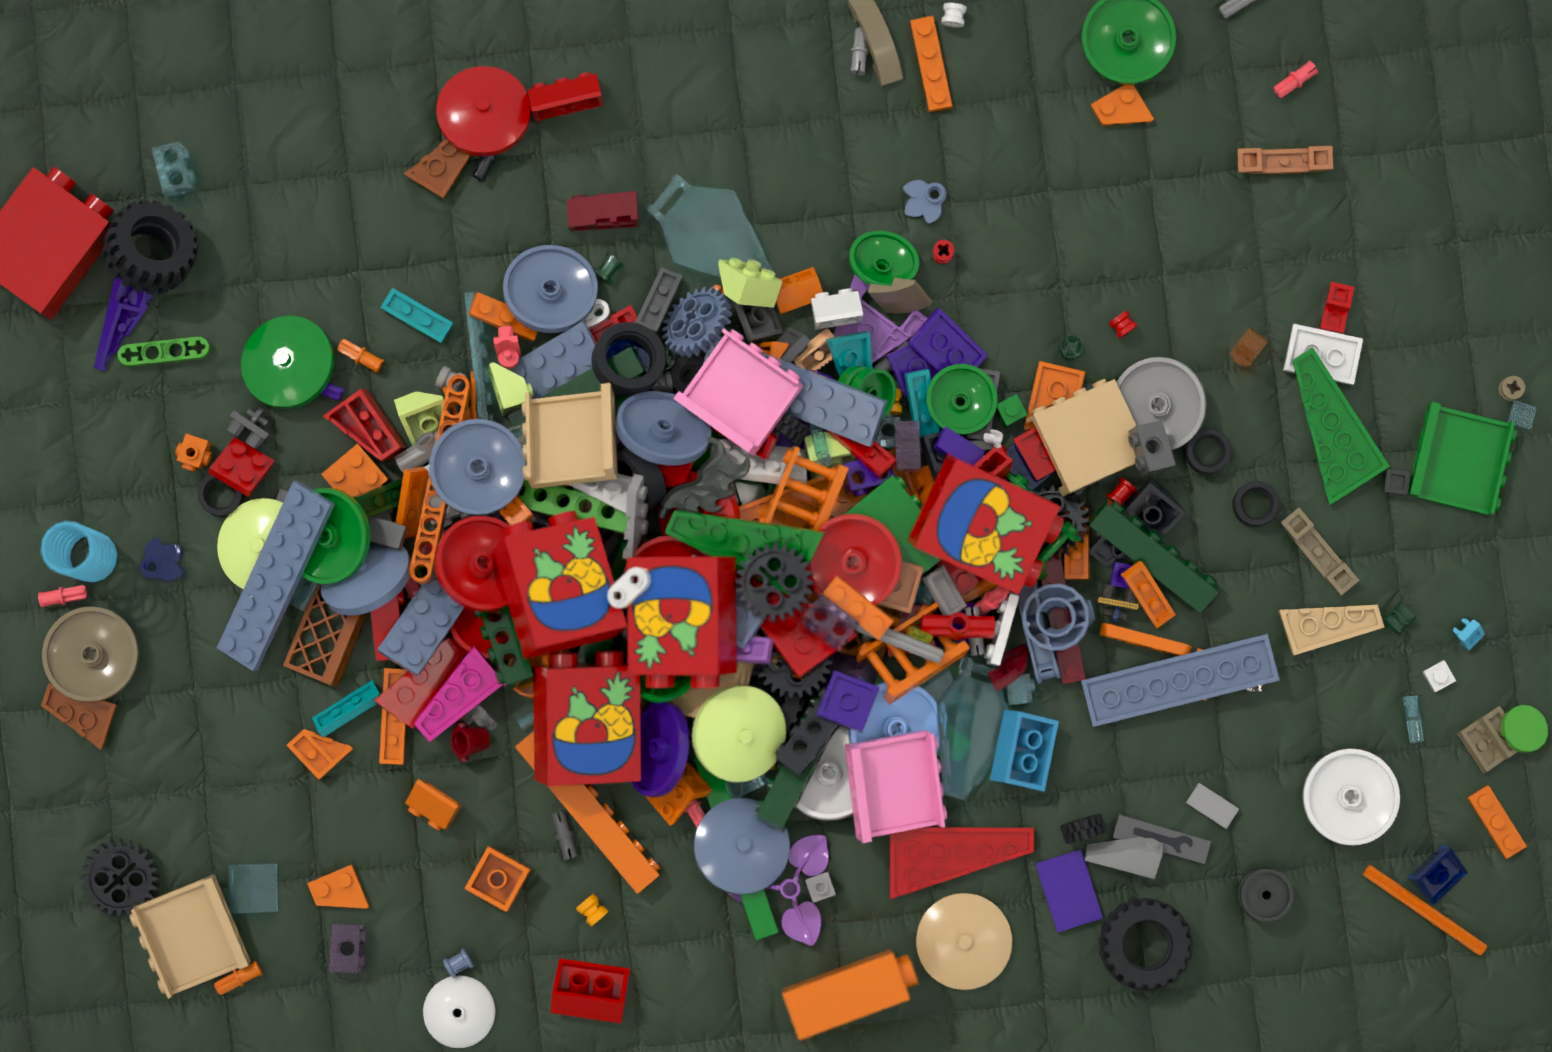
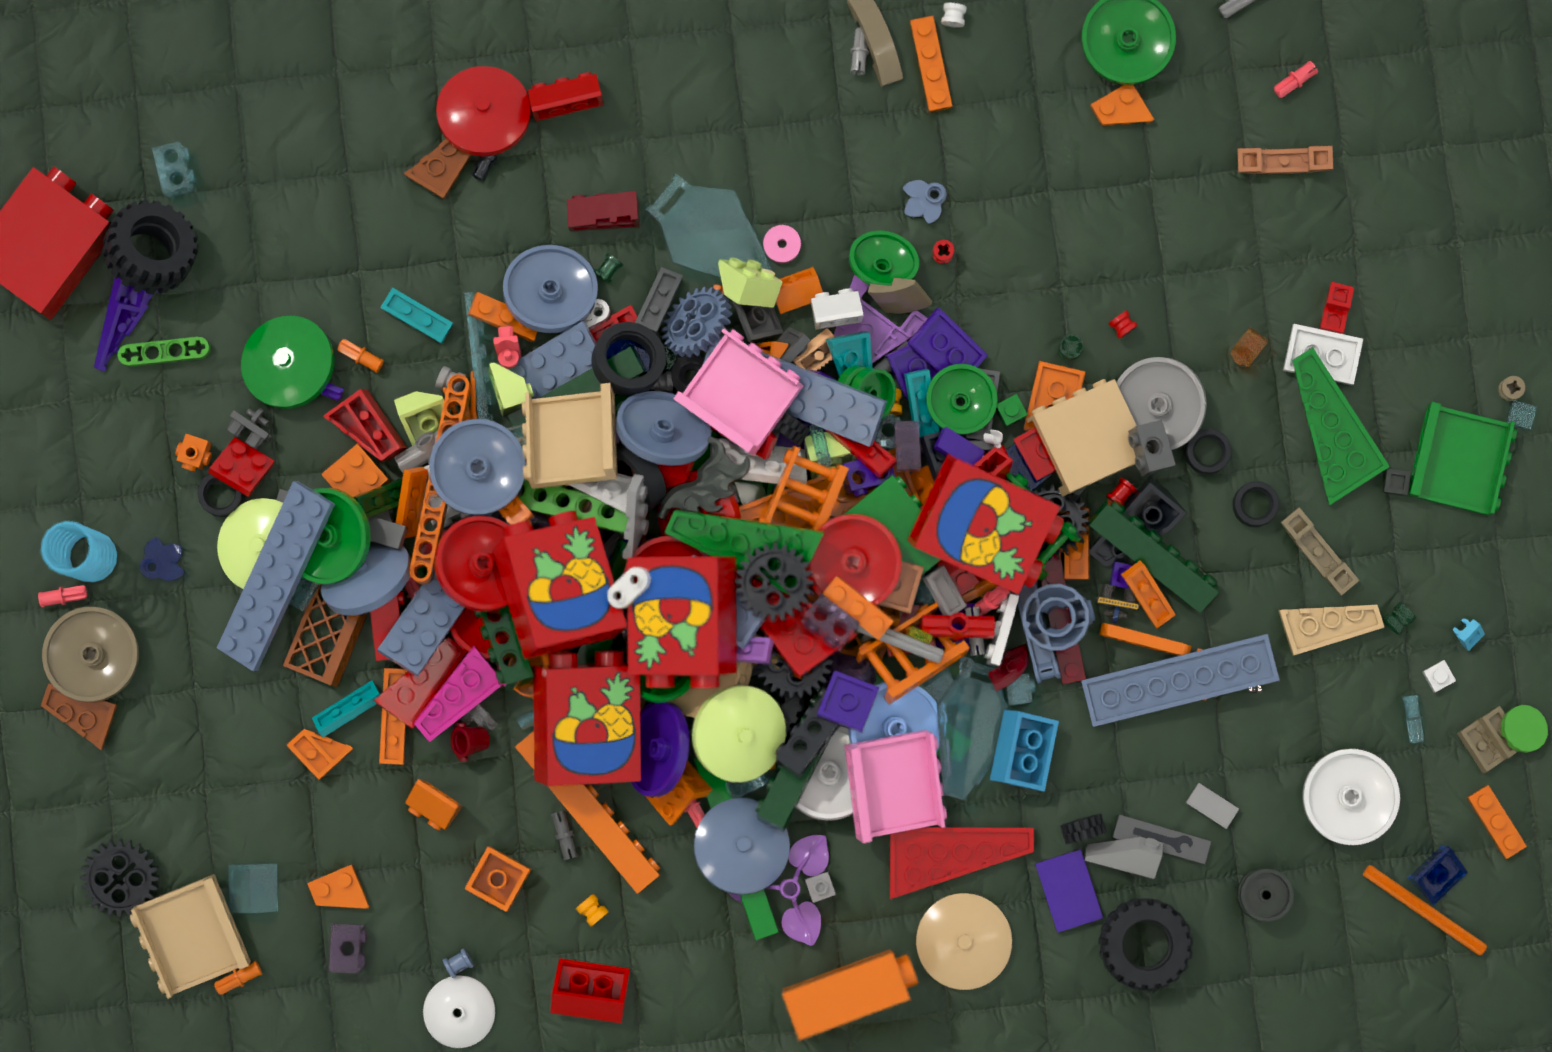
(778, 254): none -> bright pink piece

